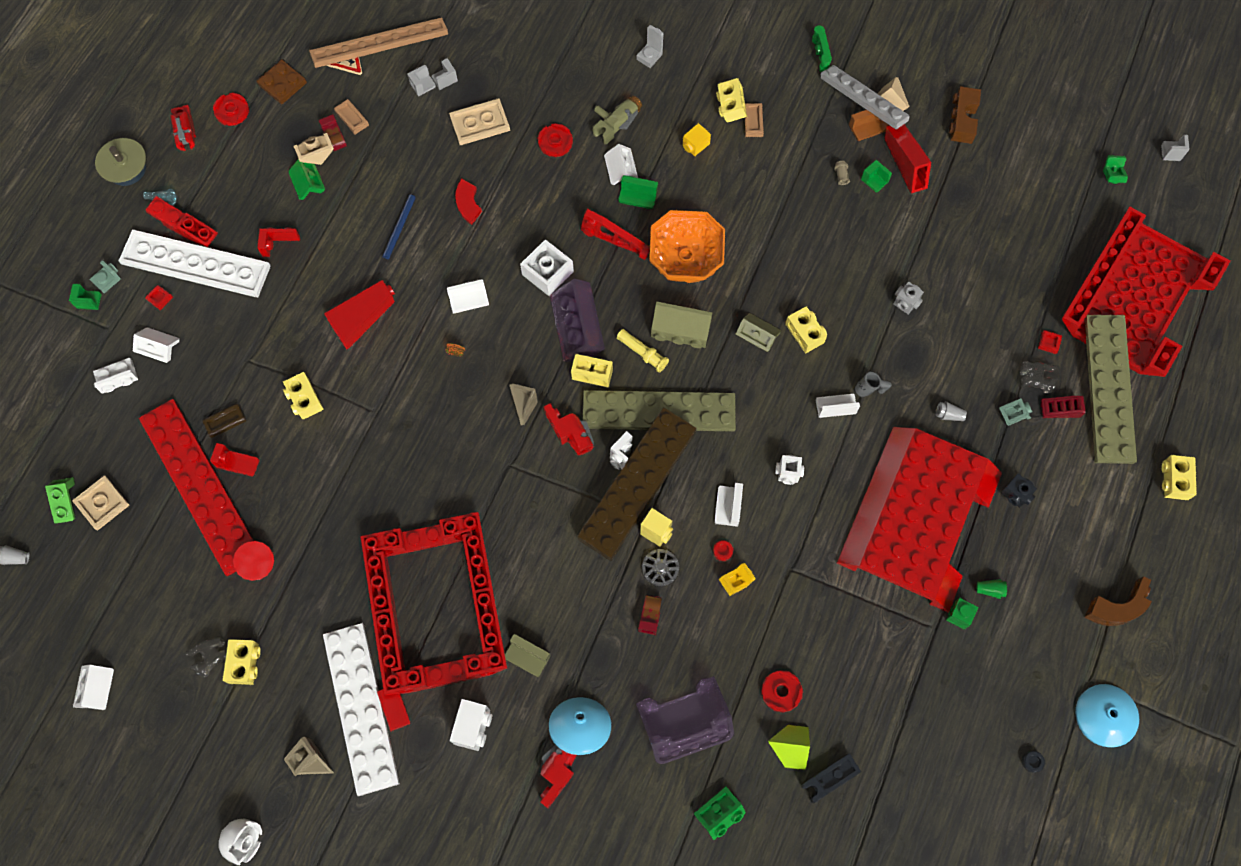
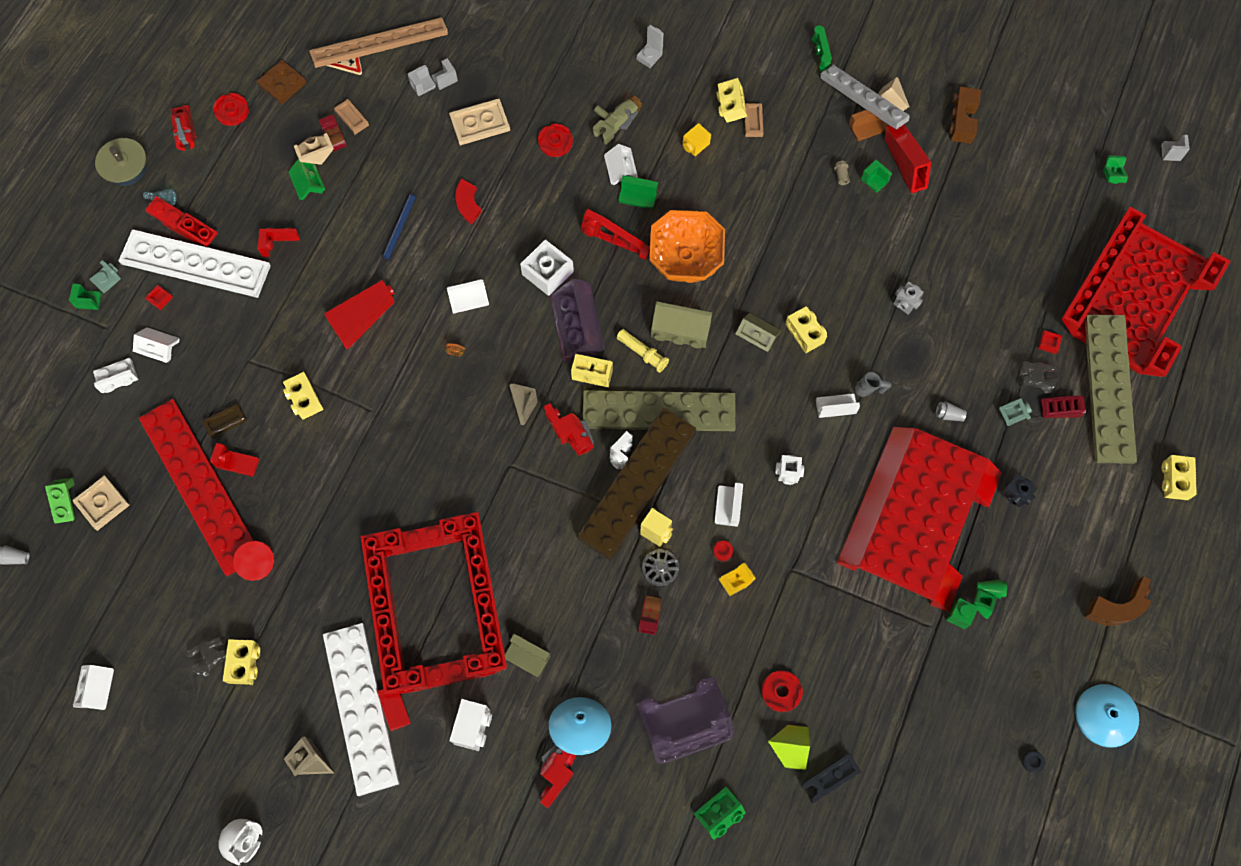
(984, 602): none -> green slope

